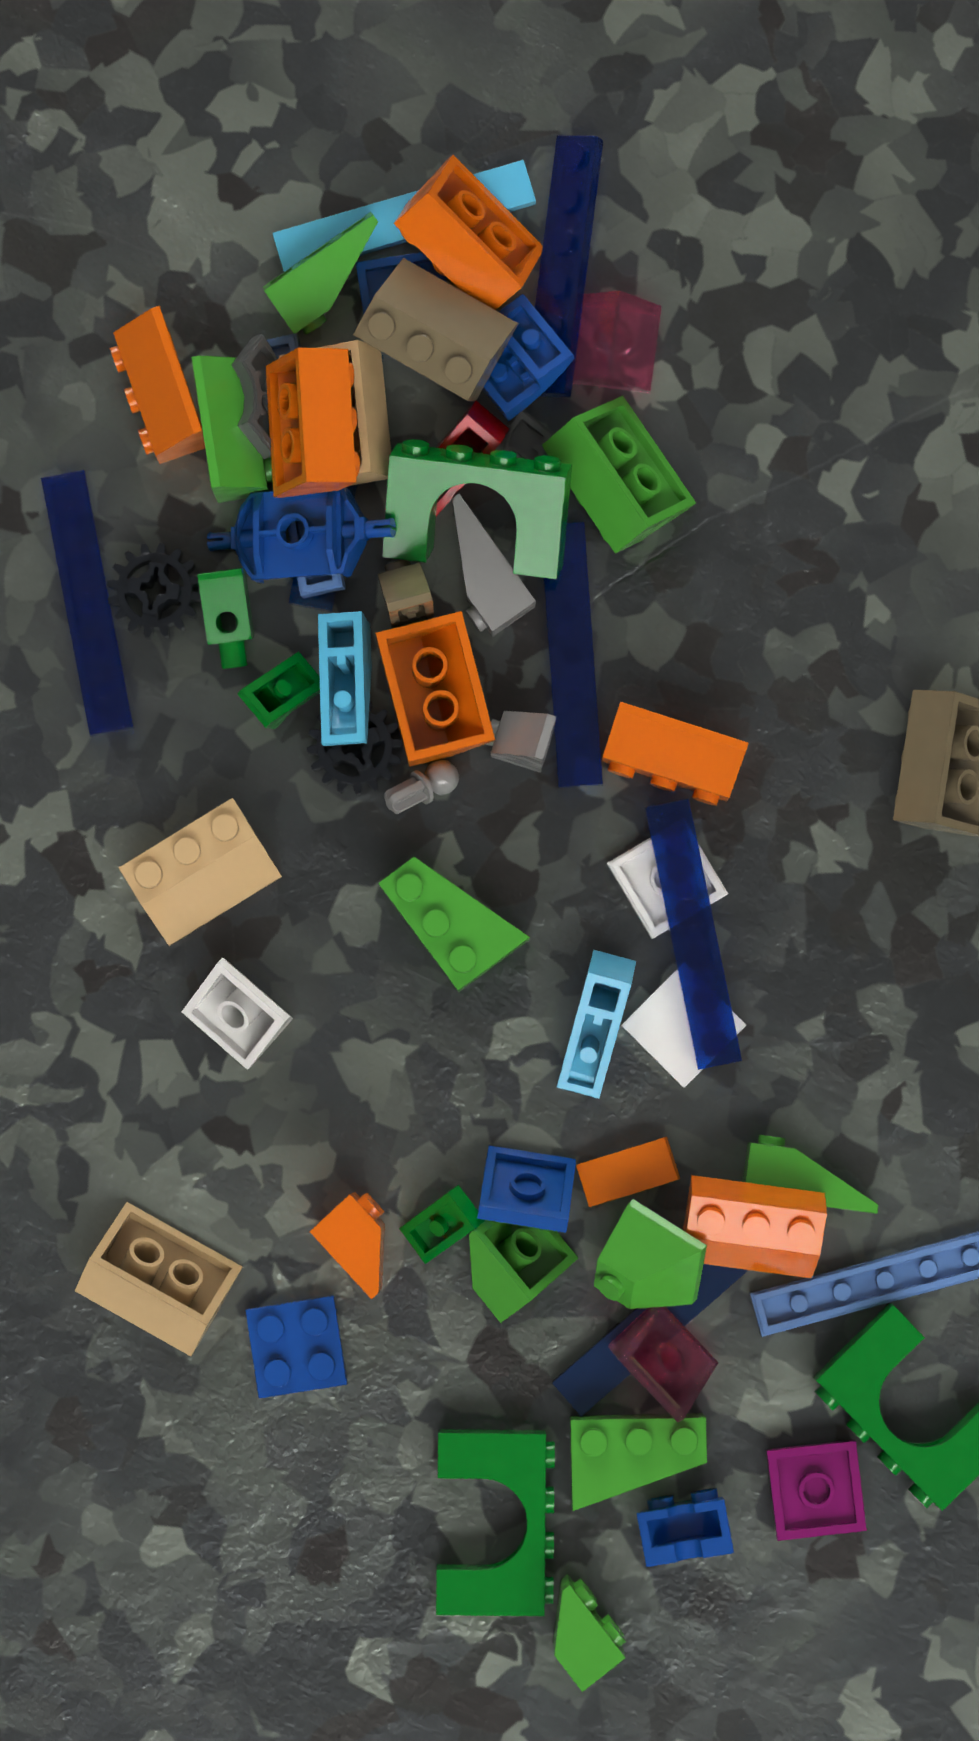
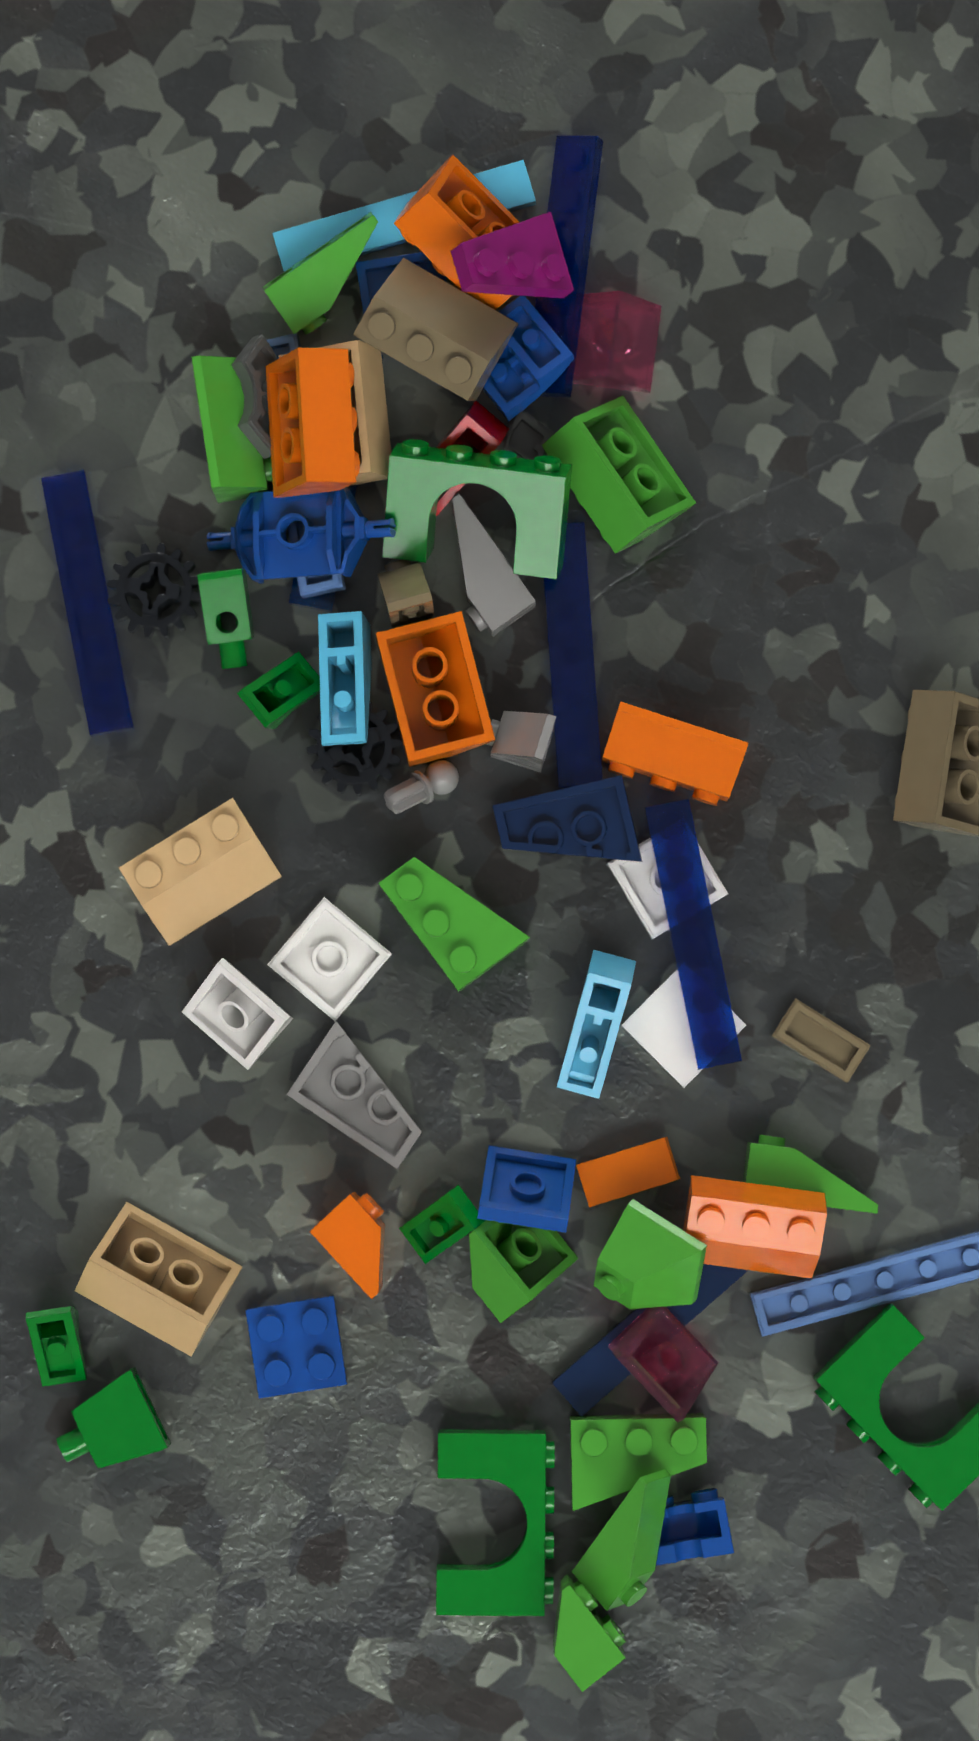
(57, 1345): none -> green slope
(115, 1424): none -> green torso
(157, 387): orange slope -> none
(329, 959): none -> white tile
(354, 1099): none -> light grey wing
(515, 261): none -> magenta wing
(572, 821): none -> dark blue wing
(627, 1546): none -> bright green slope
(816, 1490): magenta plate -> none
(821, 1040): none -> dark tan tile

